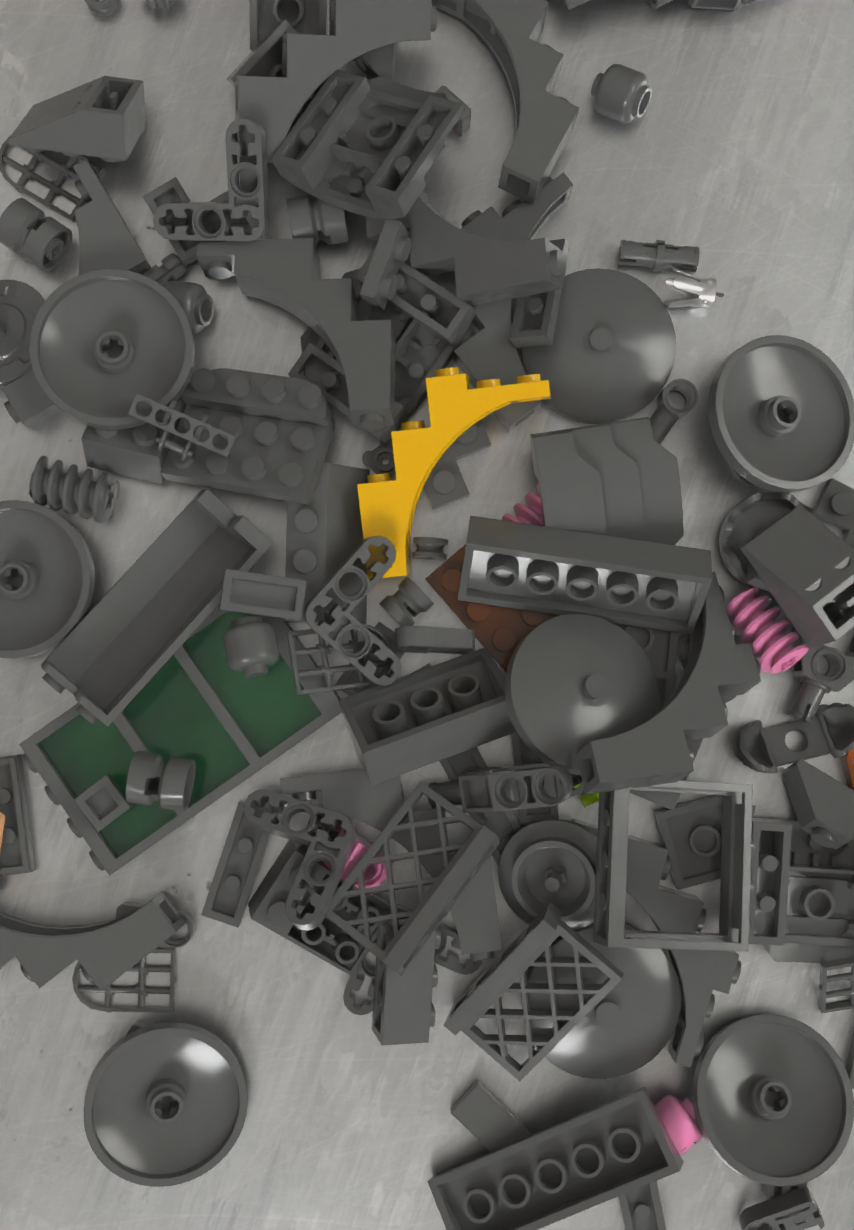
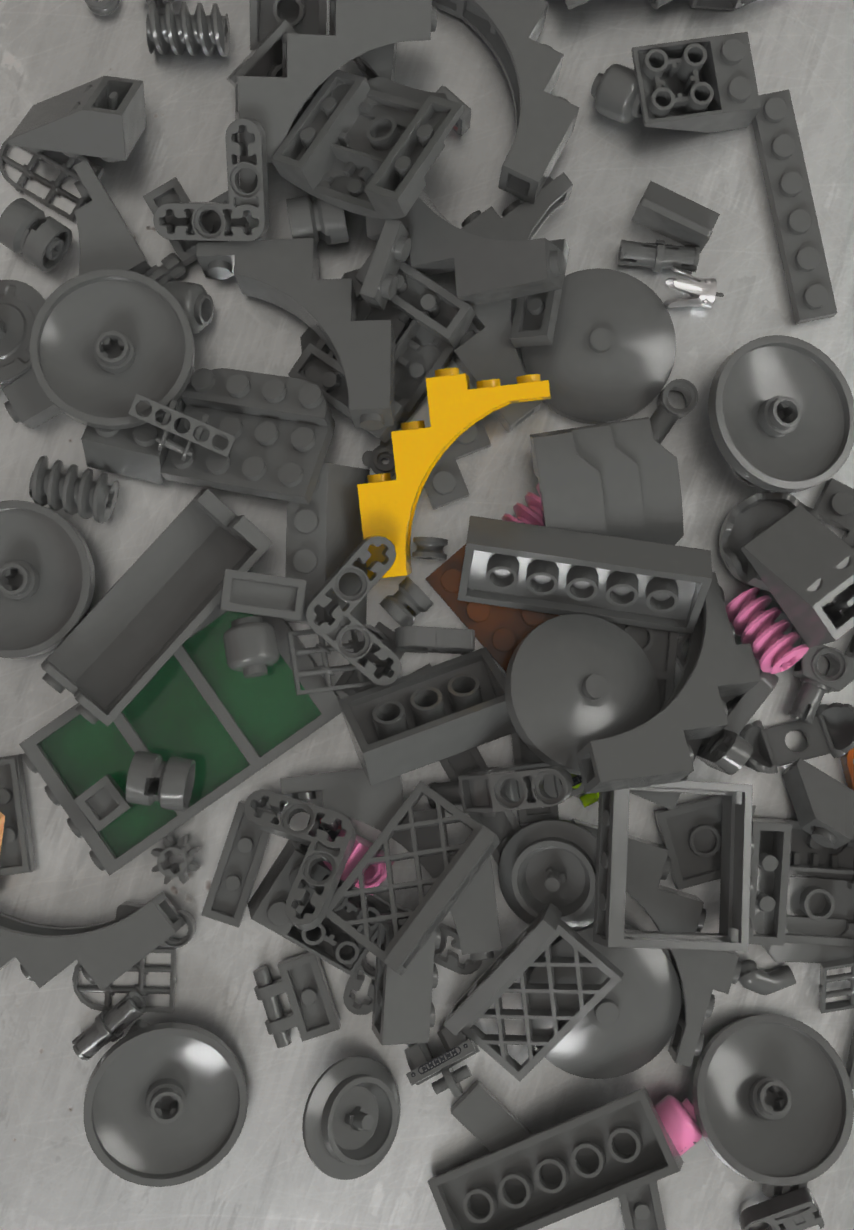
(109, 1025): none -> dark grey pin
(177, 848): none -> dark grey gear
(187, 30): none -> dark grey piece
(308, 996): none -> dark grey plate
(351, 1118): none -> dark grey piece
(425, 1067): none -> dark grey hips
(675, 216): none -> dark grey panel
(697, 84): none -> dark grey slope
(727, 749): none -> dark grey beam
(763, 982): none -> dark grey arm
(793, 209): none -> dark grey plate

